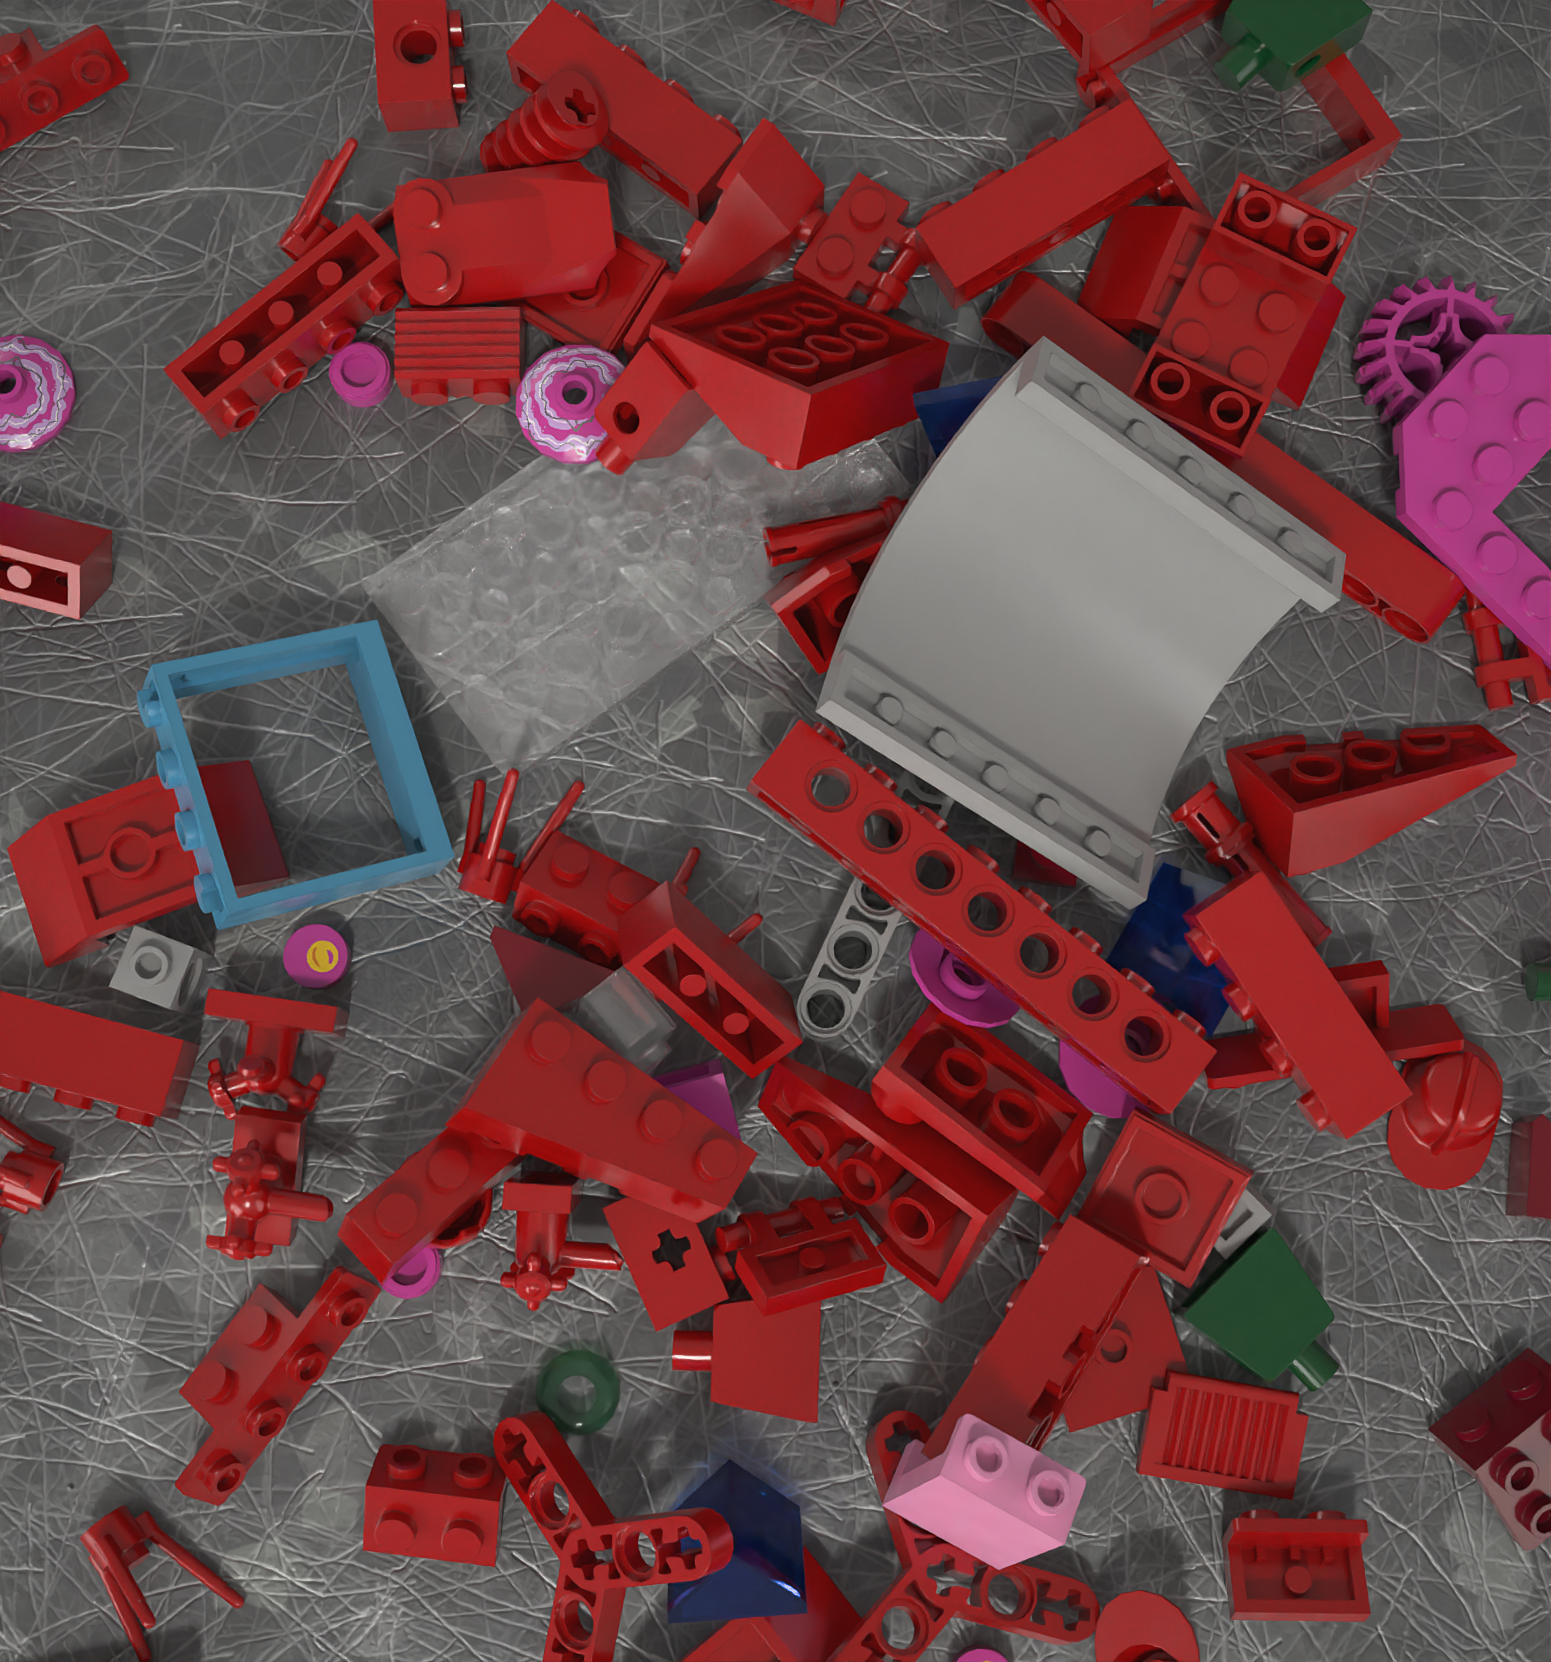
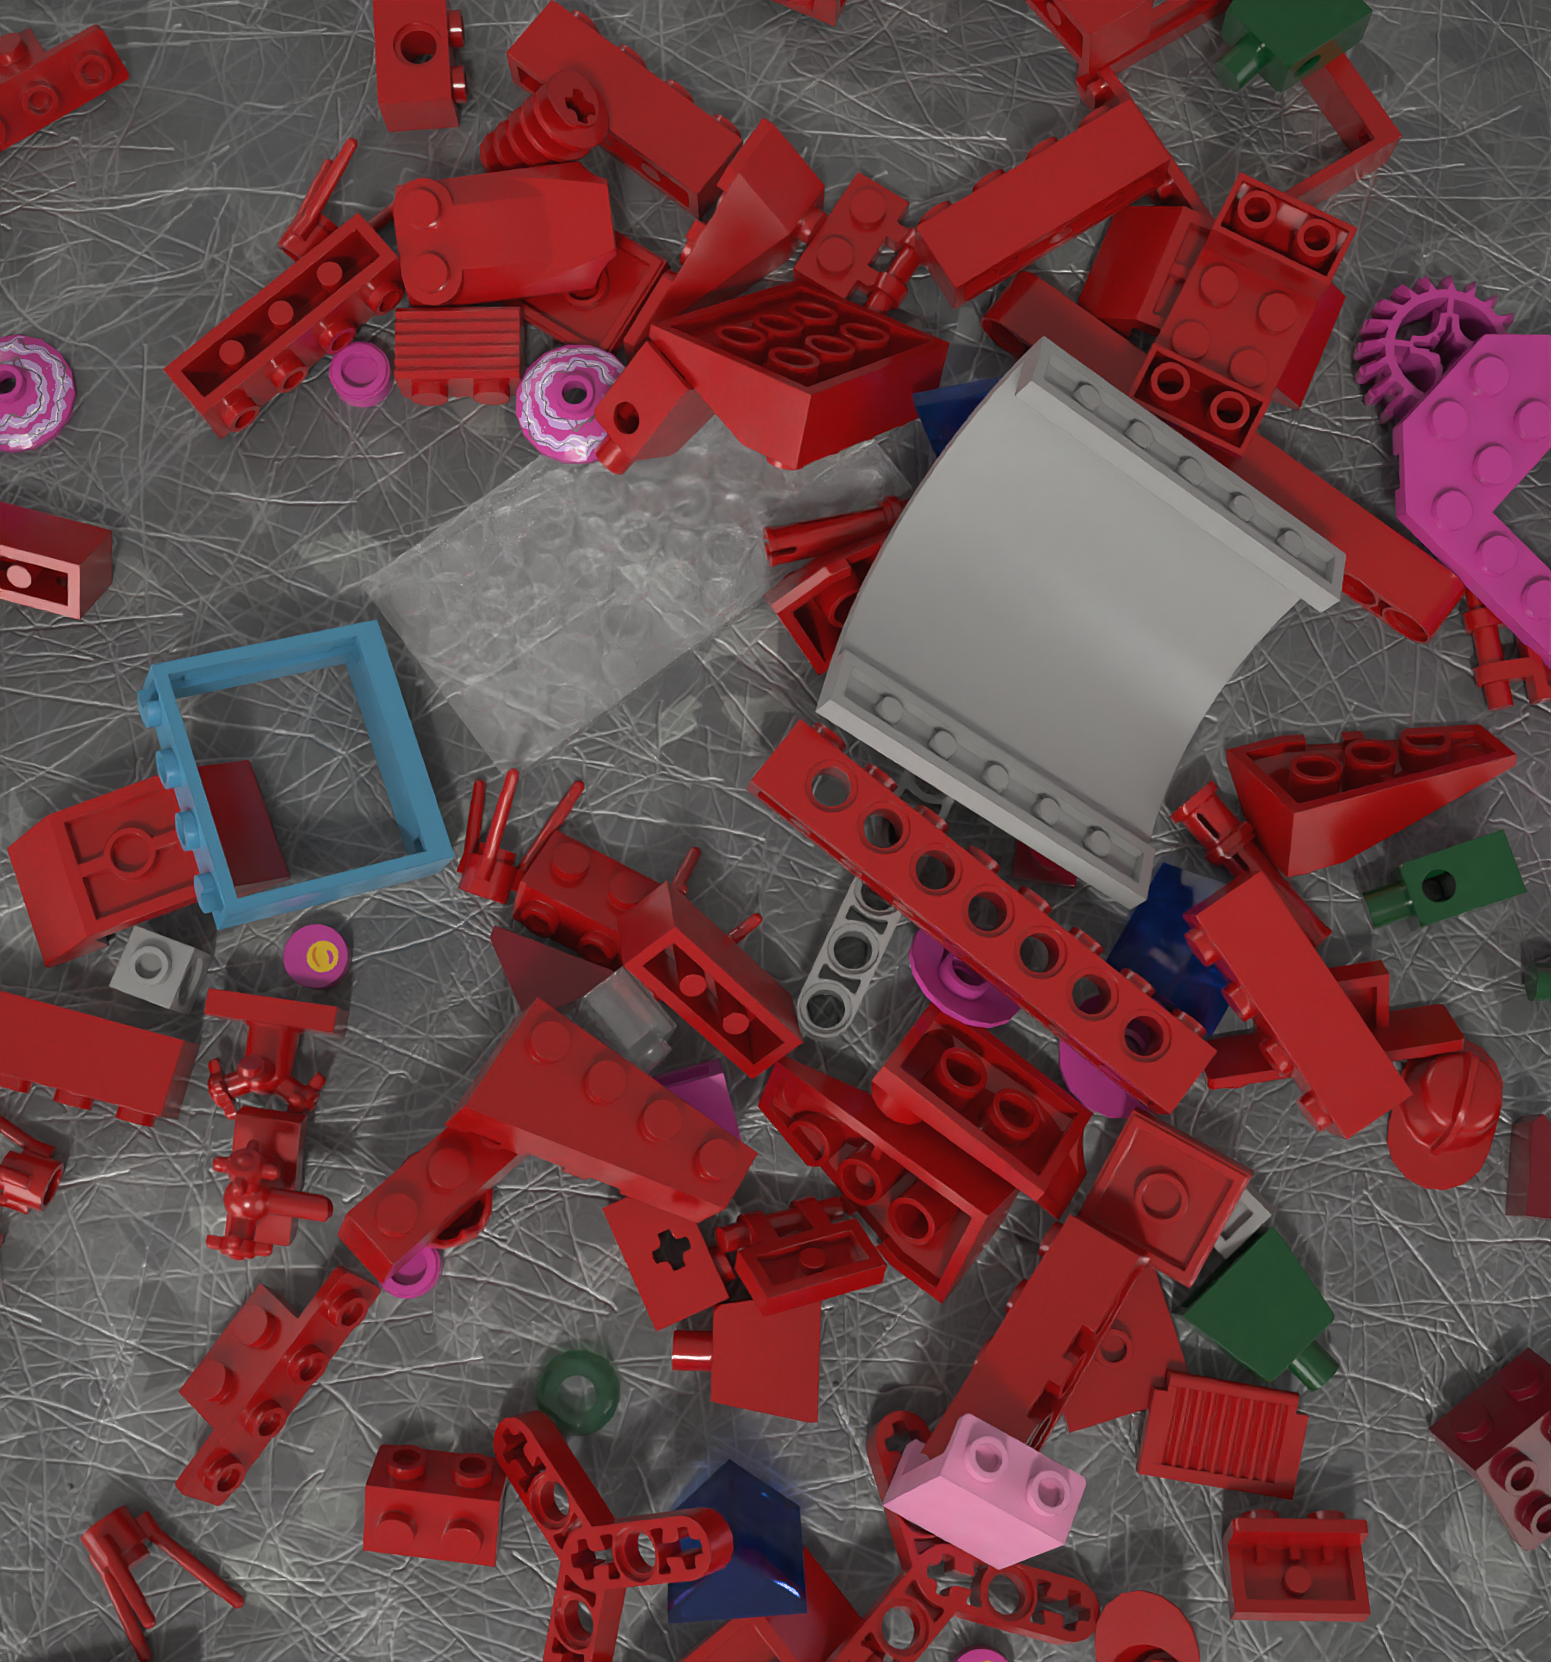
(541, 1245): red piece -> none
(1470, 877): none -> dark green torso

